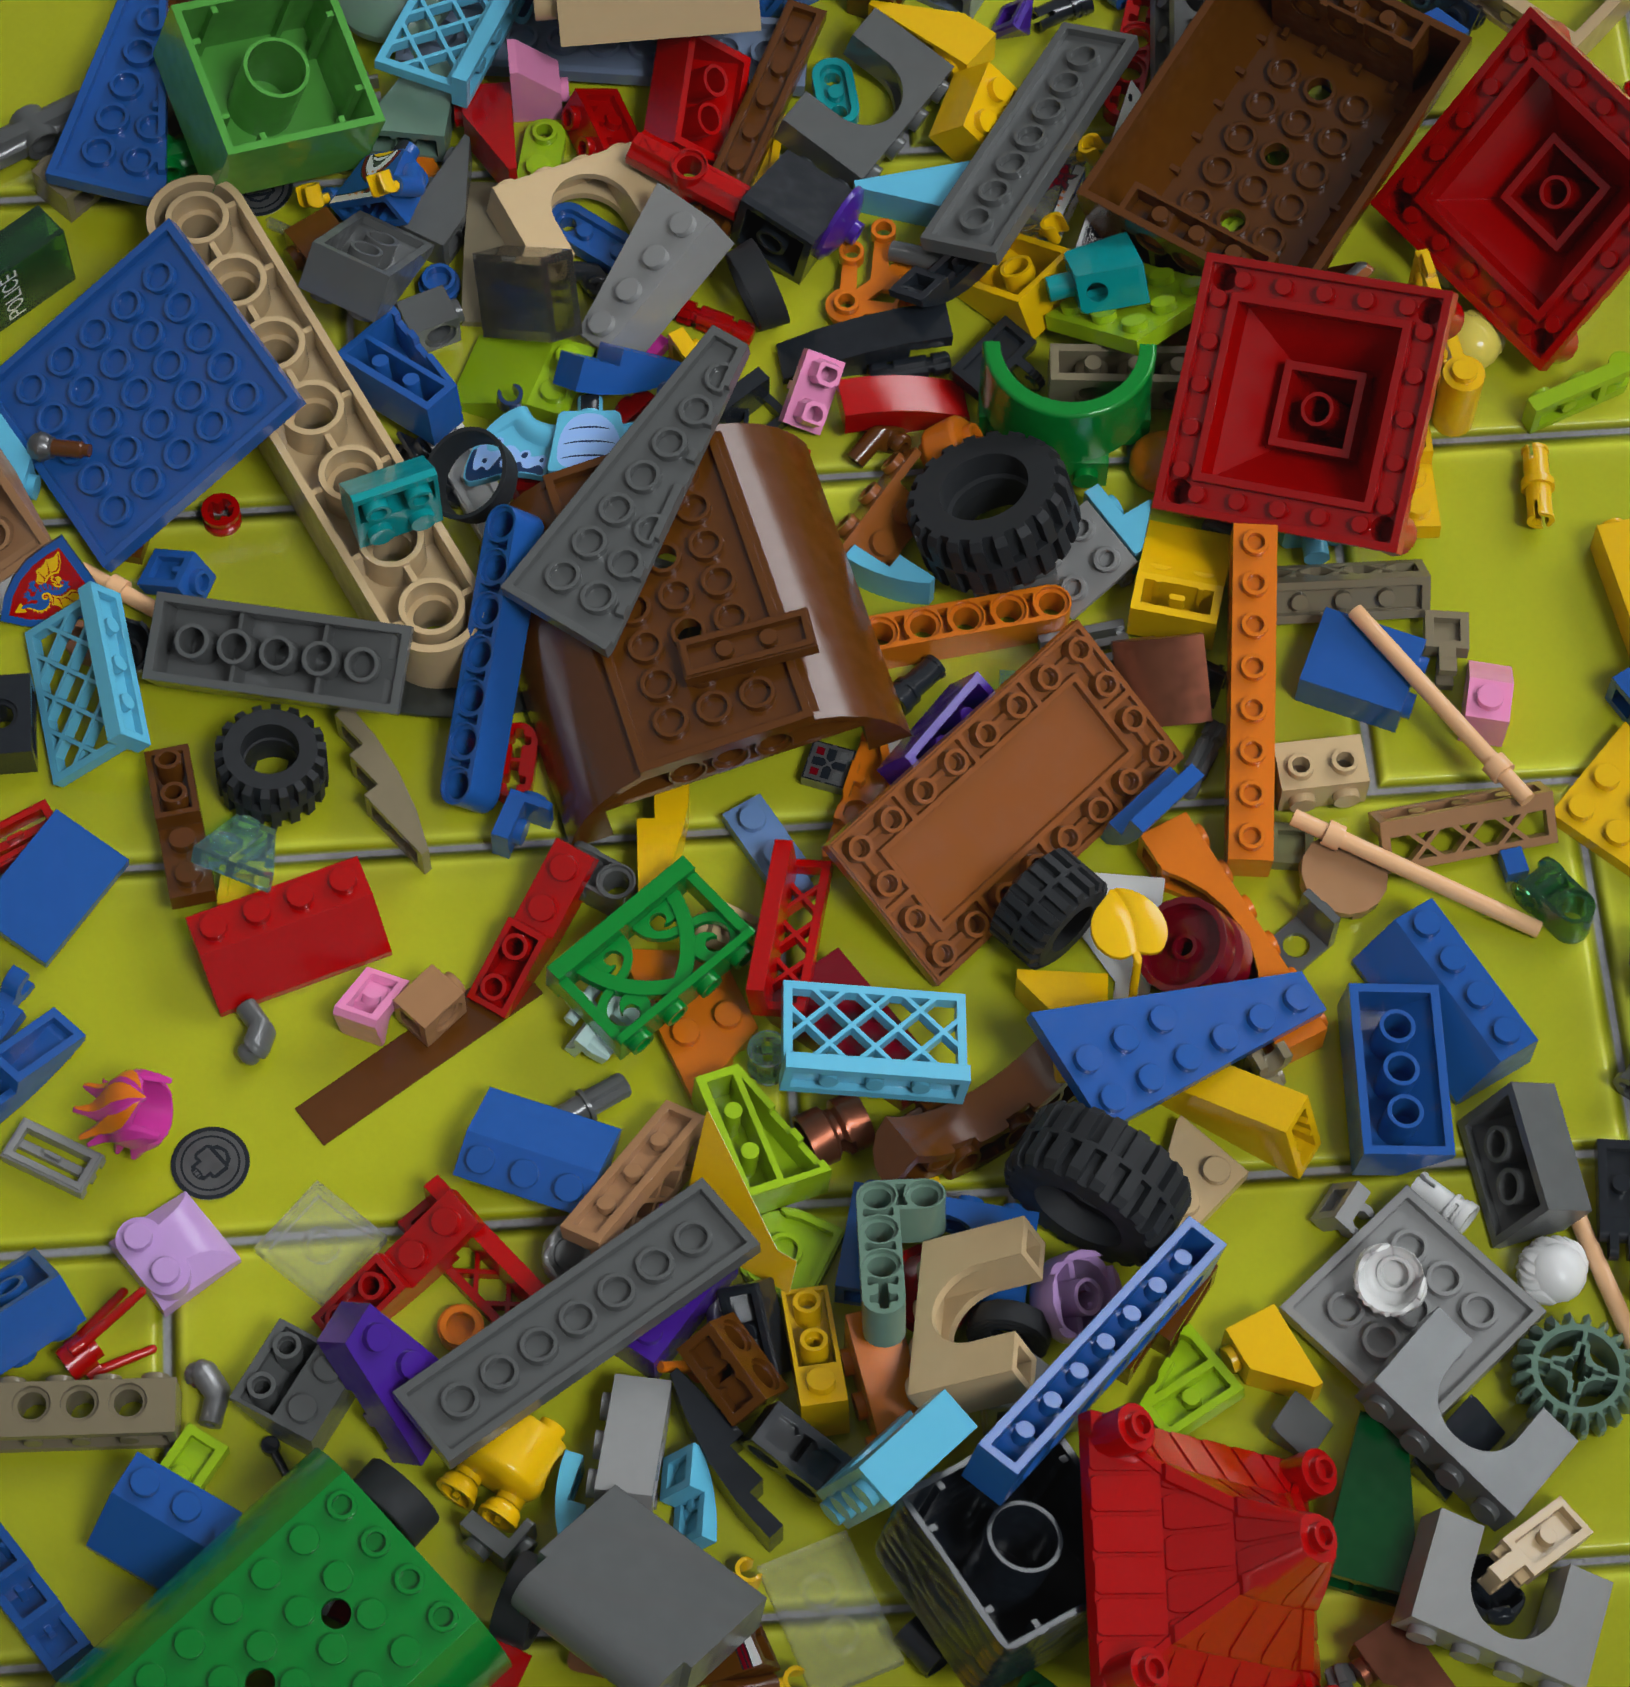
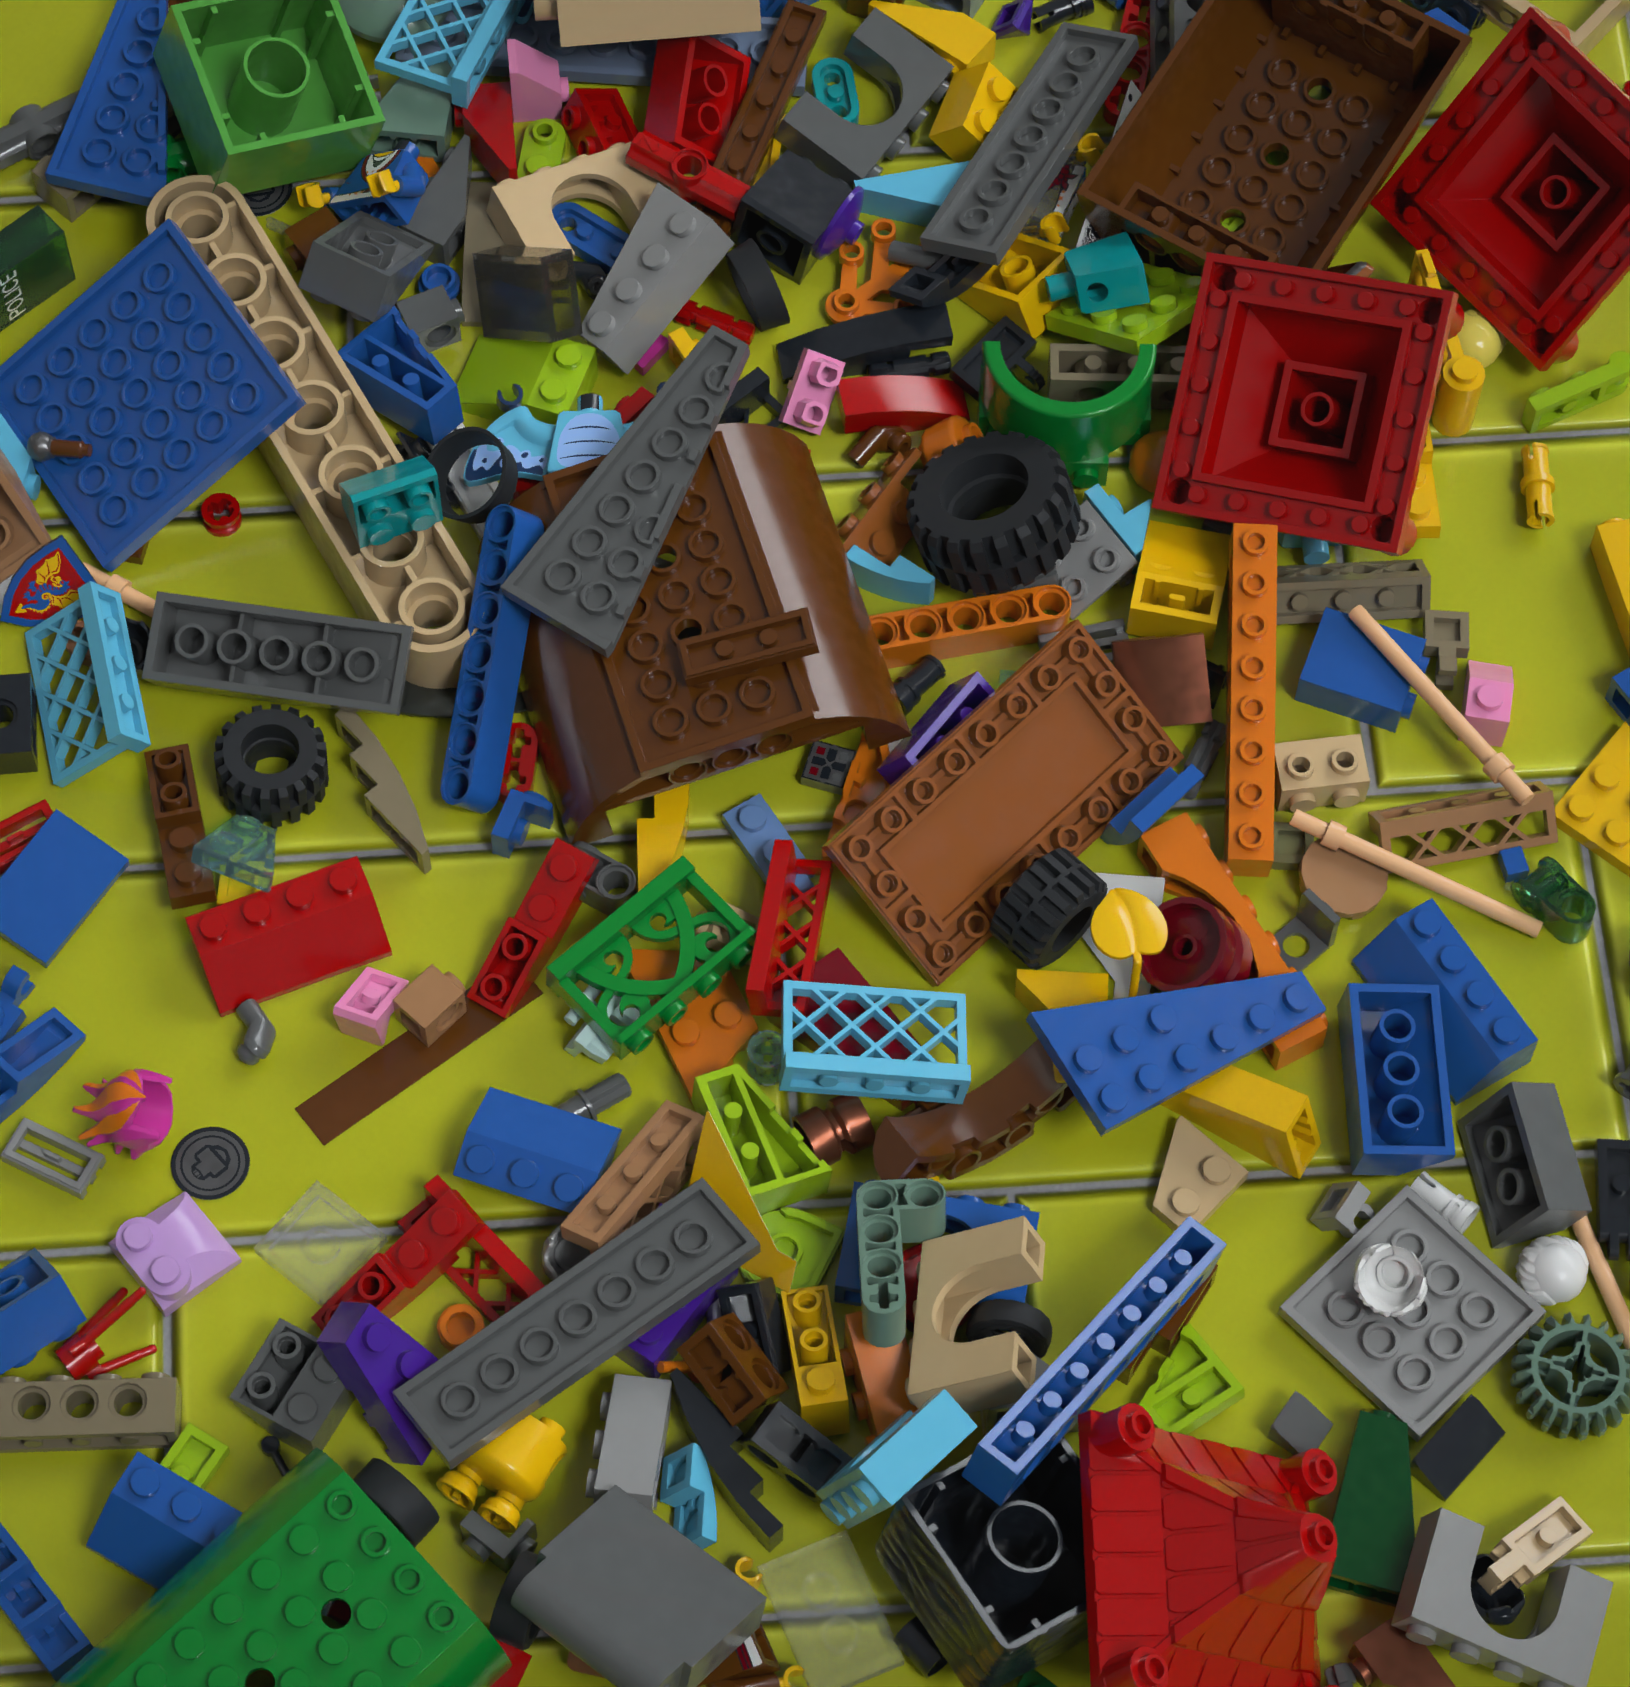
(176, 573): blue bracket -> none
(213, 1387): flat silver arm -> none
(567, 1486): medium azure slope -> none
(613, 371): blue slope -> none
(1073, 1291): lavender cylinder -> none
(1097, 1182): black tyre -> none
(1269, 1065): dark tan plate -> none
(1269, 1355): yellow slope -> none
(1406, 1402): arch -> none

